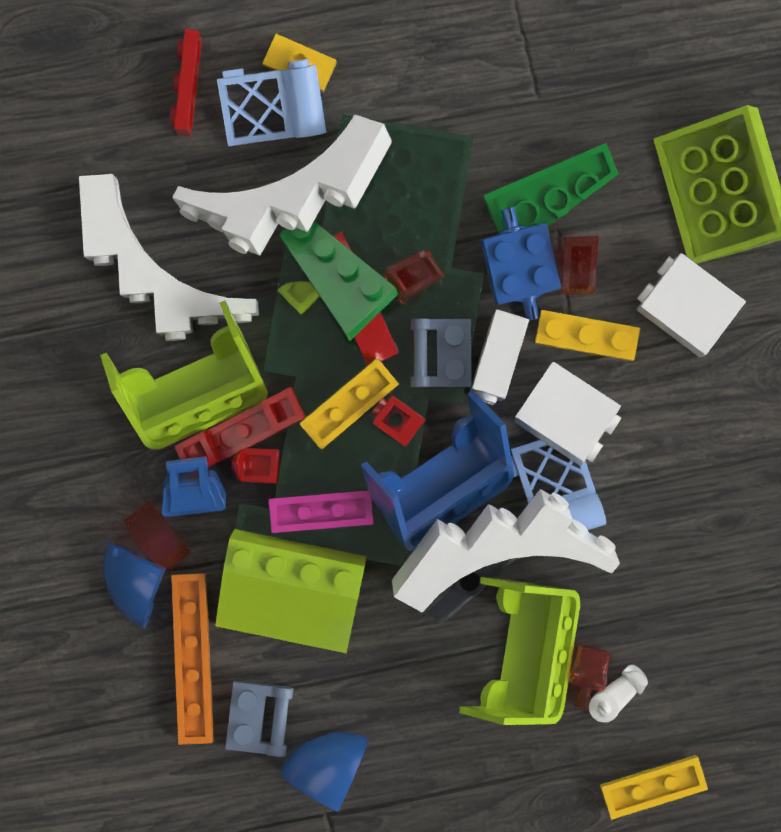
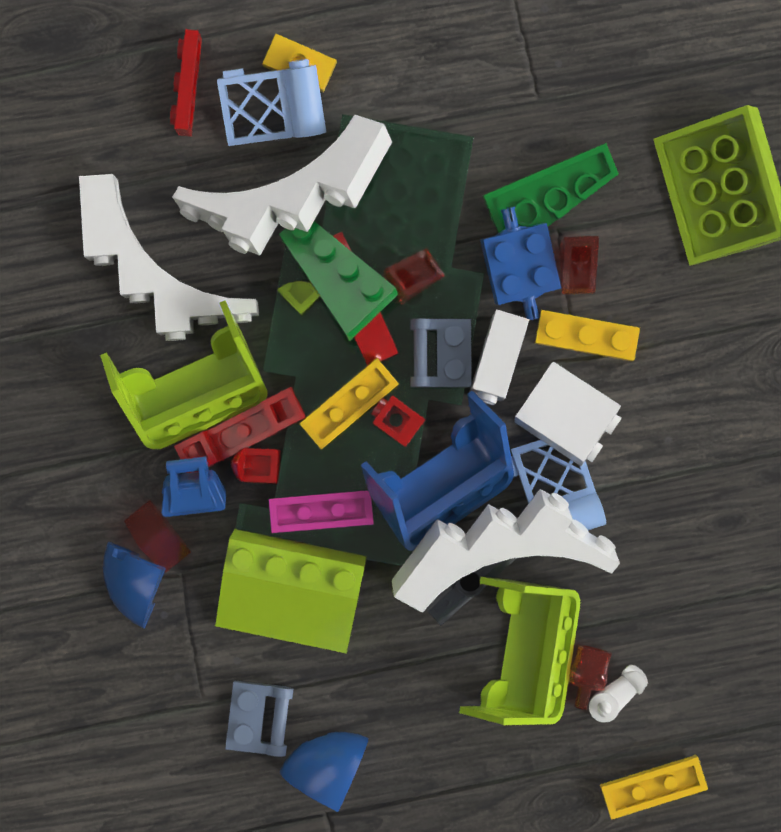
(192, 658): orange plate -> none
(689, 304): white brick -> none

